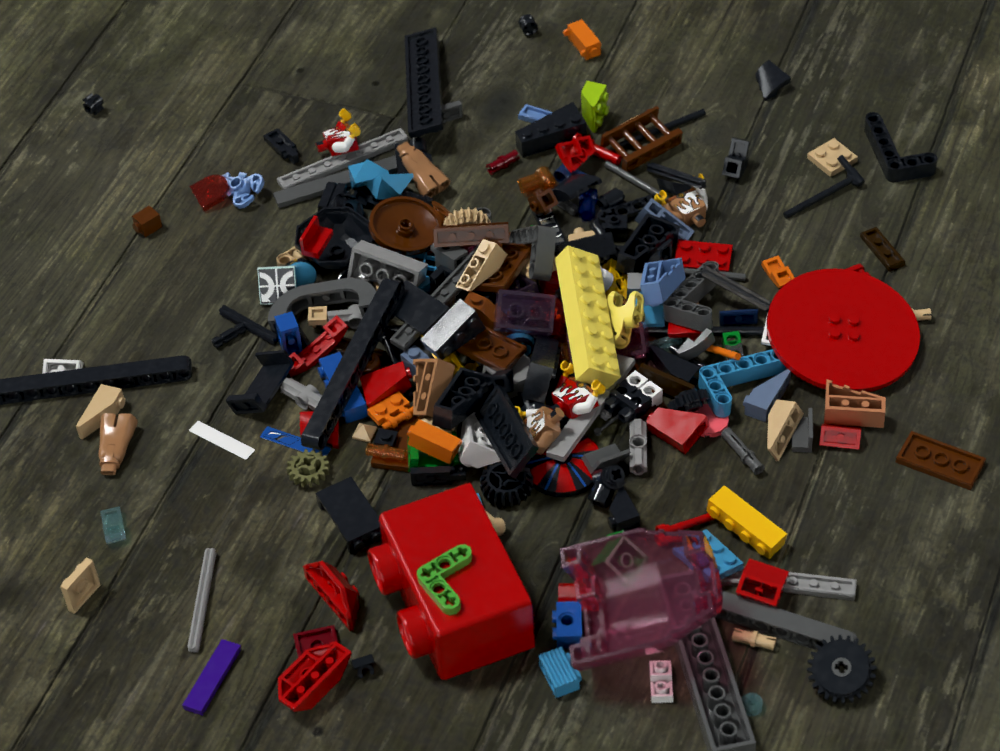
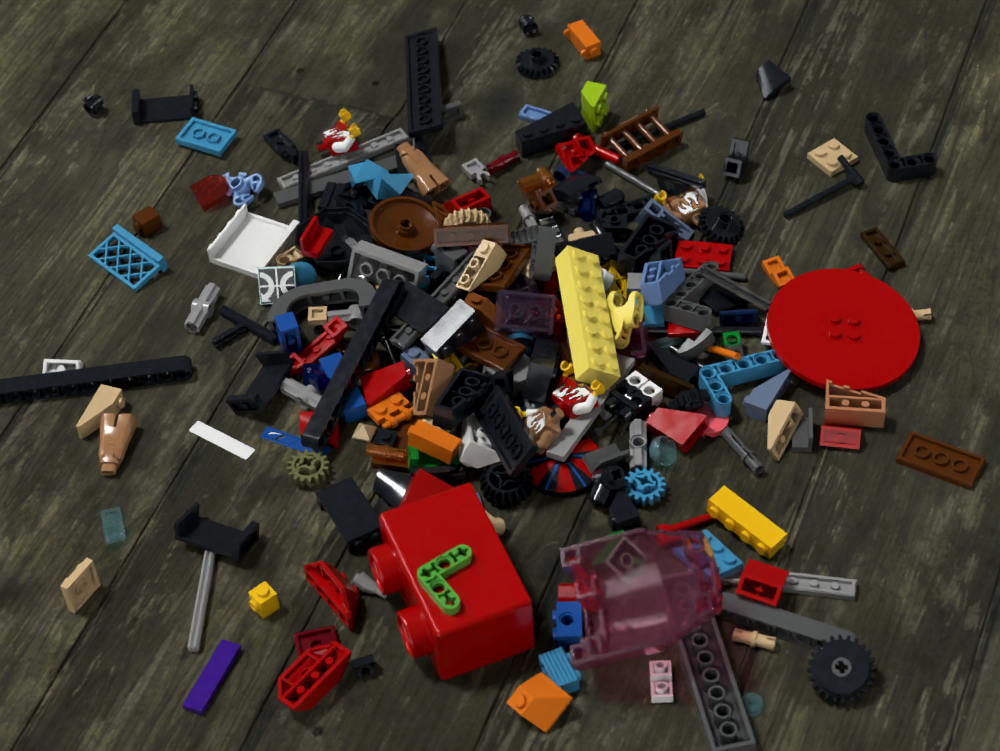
(137, 249): none -> dark azure fence
(163, 108): none -> black panel
(202, 308): none -> light grey piece
(206, 136): none -> dark azure plate
(215, 536): none -> black panel
(251, 242): none -> white panel
(263, 600): none -> yellow brick
(302, 185): none -> black axle
(315, 377): none -> clear blue piece
(367, 584): none -> light grey cone
(391, 486): none -> black slope
(423, 486): none -> red slope
(473, 199): none -> red slope
(475, 169): none -> light grey plate
(528, 217): none -> light grey axle
(537, 62): none -> black gear
(540, 701): none -> orange slope
(645, 486): none -> dark azure gear
(663, 451): none -> clear light blue hair
(720, 299): none -> black slope
(721, 225): none -> black gear

